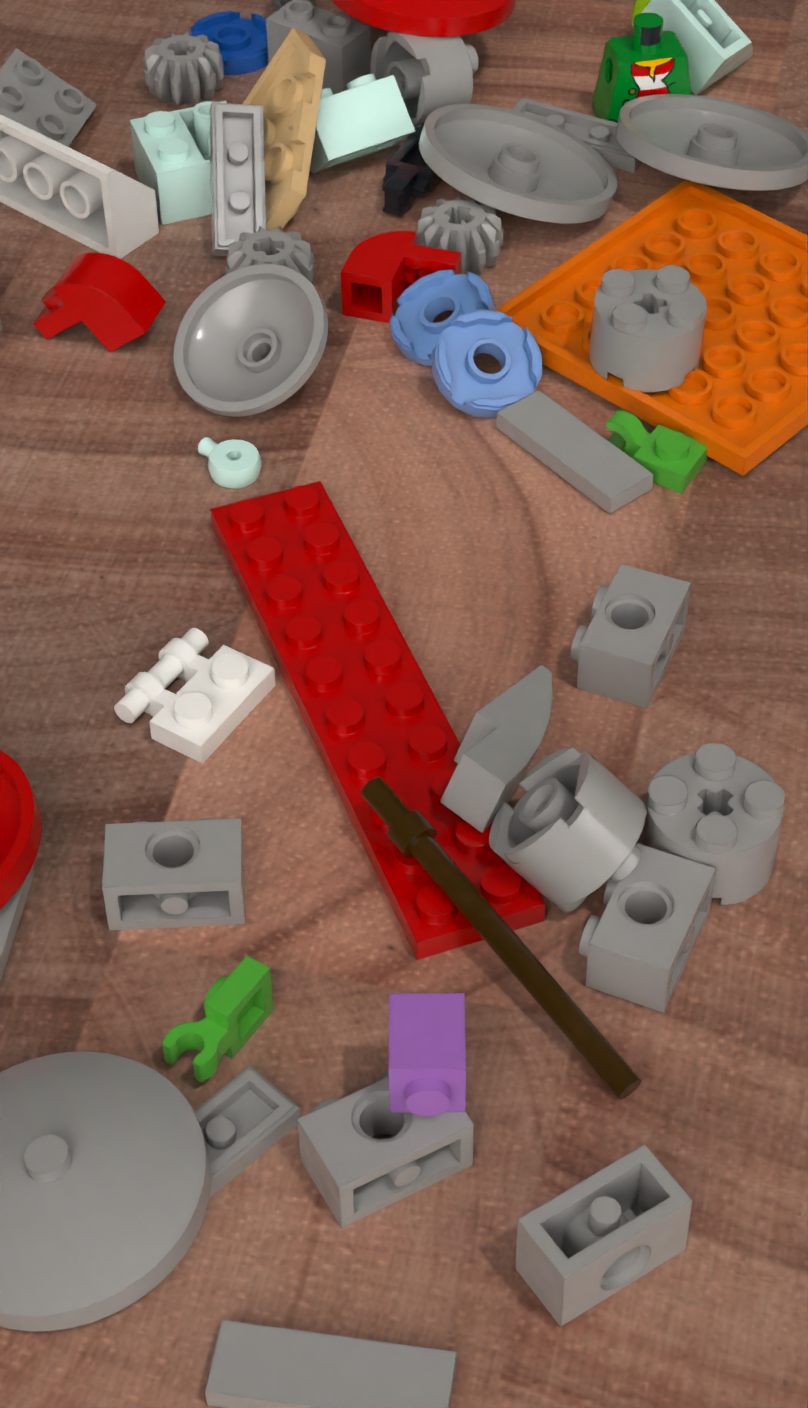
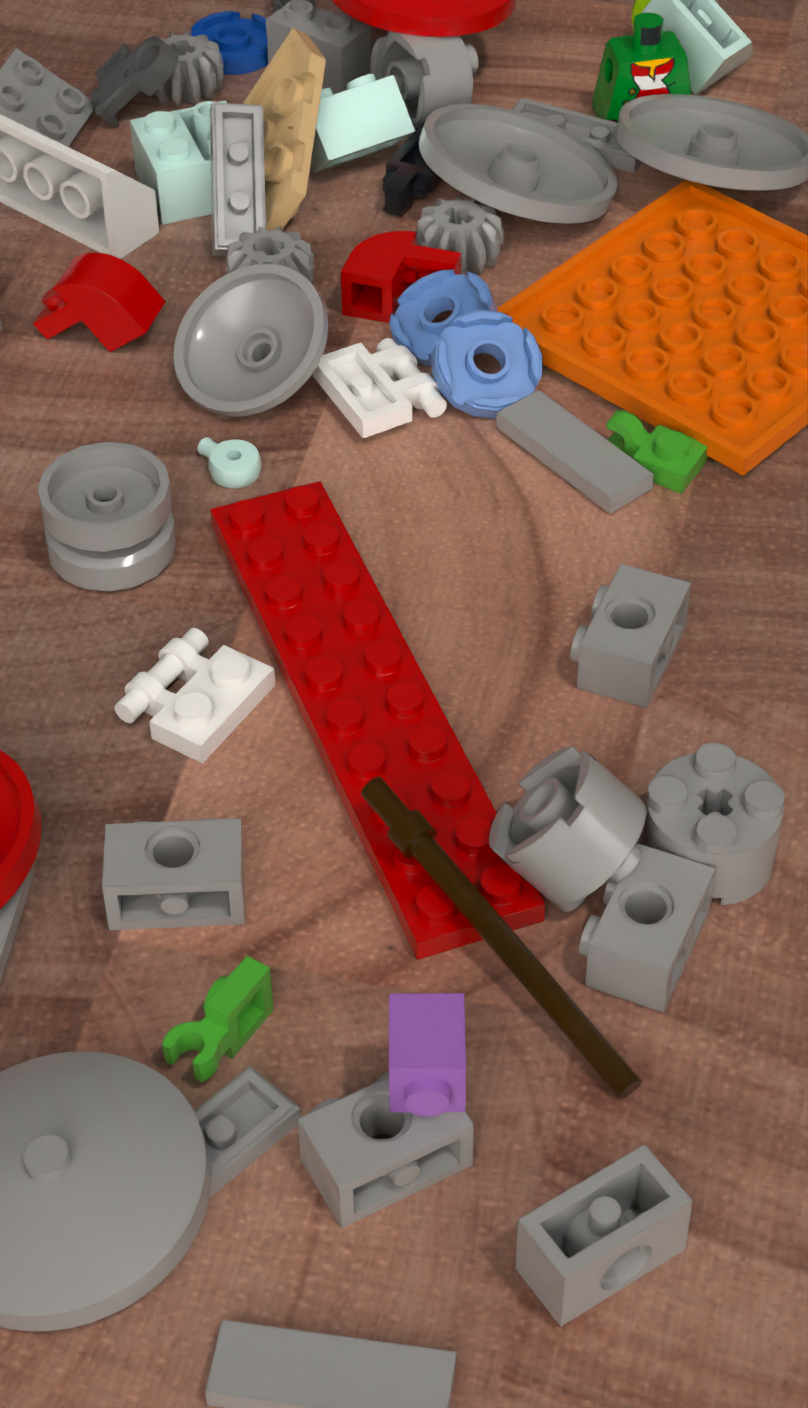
(107, 516): none -> light grey wheel
(132, 72): none -> dark grey piece
(366, 389): none -> white plate
(499, 749): light grey slope -> none
(647, 327): light grey brick -> none

